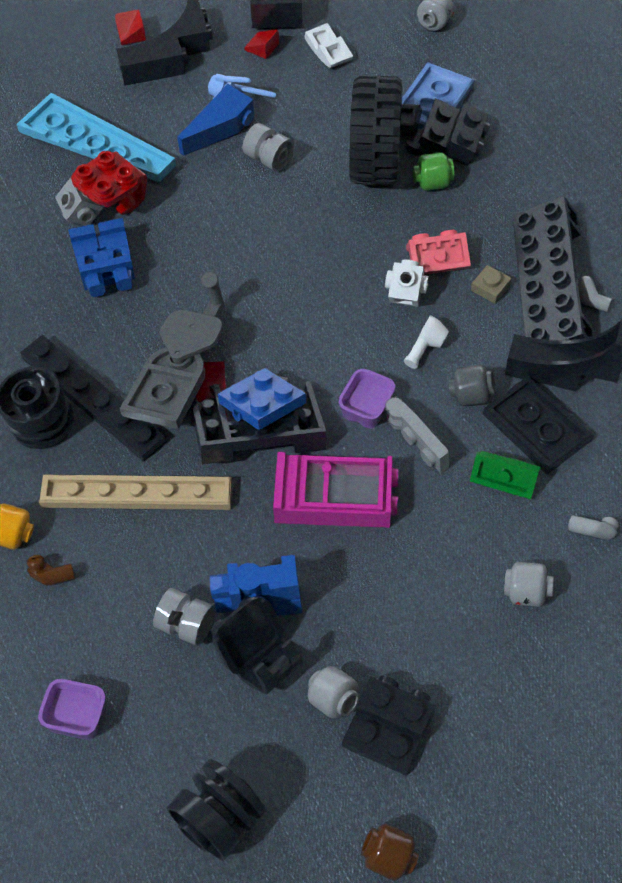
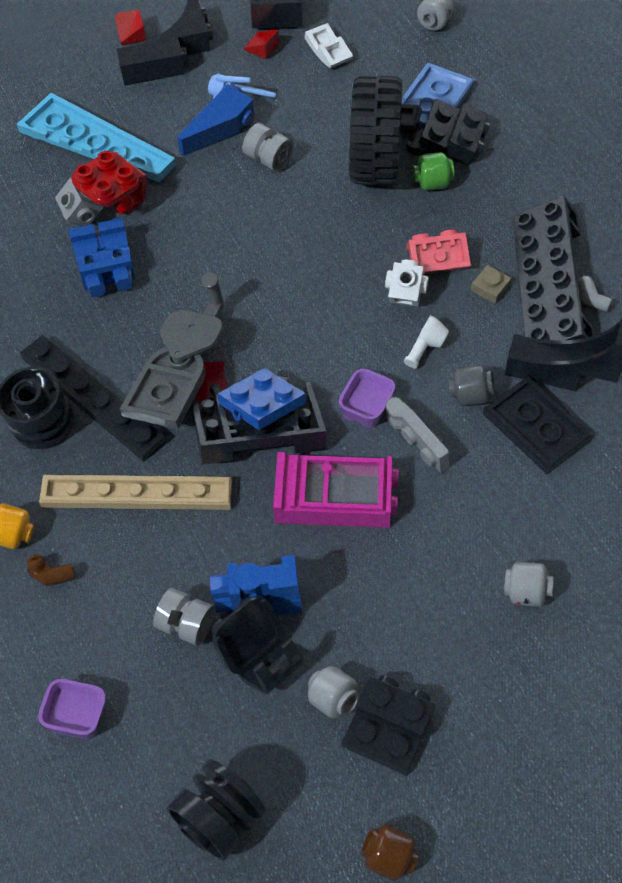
(505, 474): green plate -> none
(602, 529): light grey arm -> none

